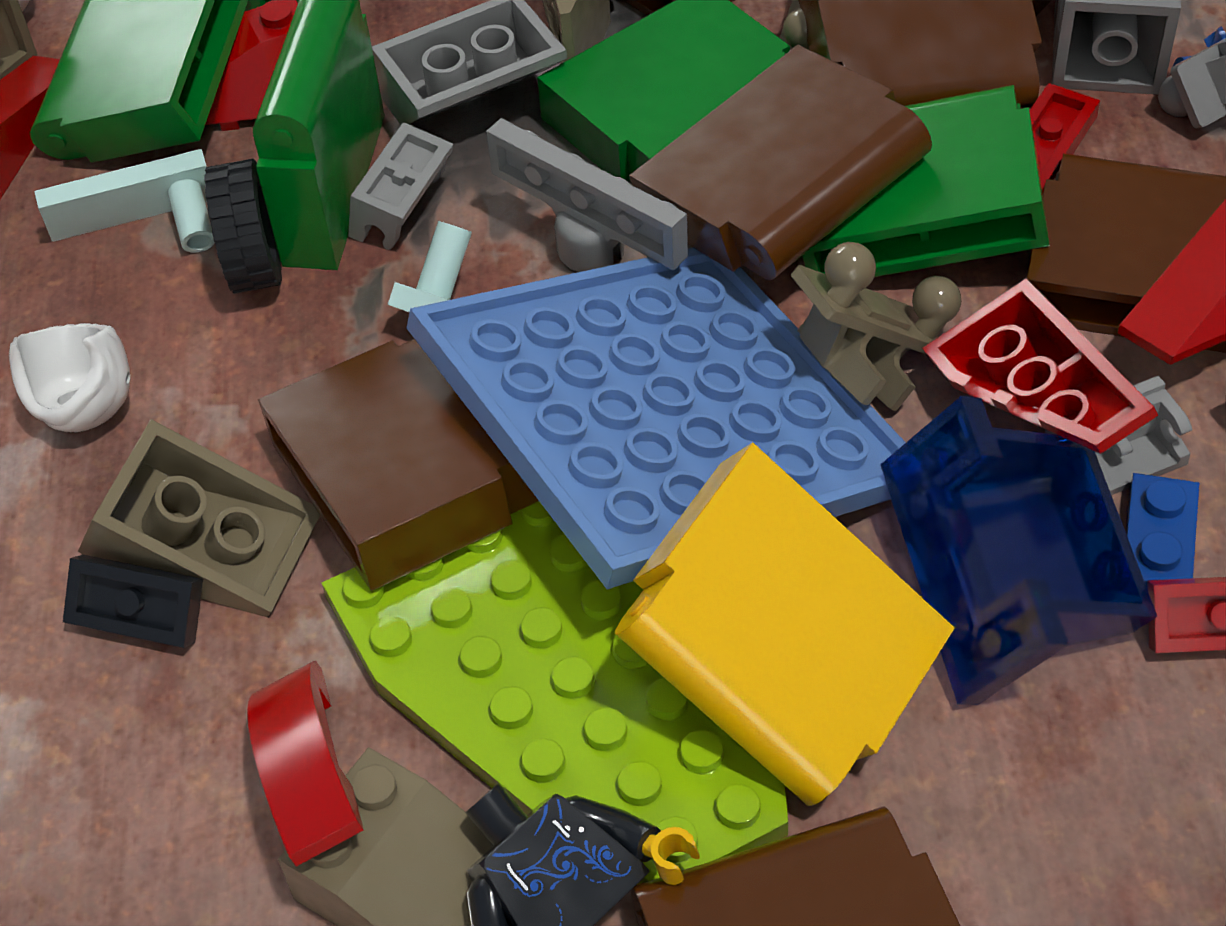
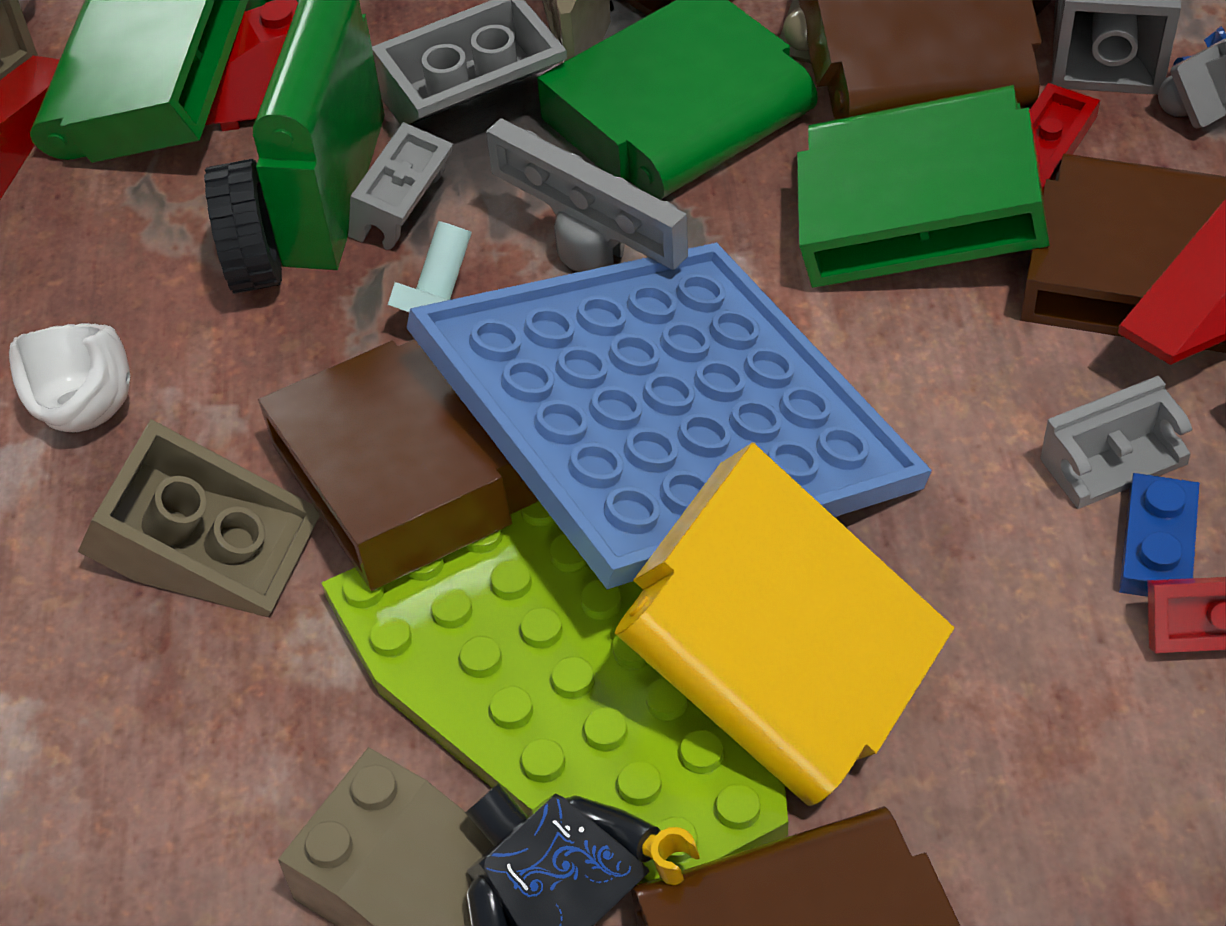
(131, 195): light aqua piece -> none
(132, 600): black plate -> none
(299, 764): red slope -> none
(785, 161): reddish brown piece -> none
(865, 333): dark tan piece -> none
(1012, 545): clear blue windscreen -> none
(1040, 369): red wedge -> none

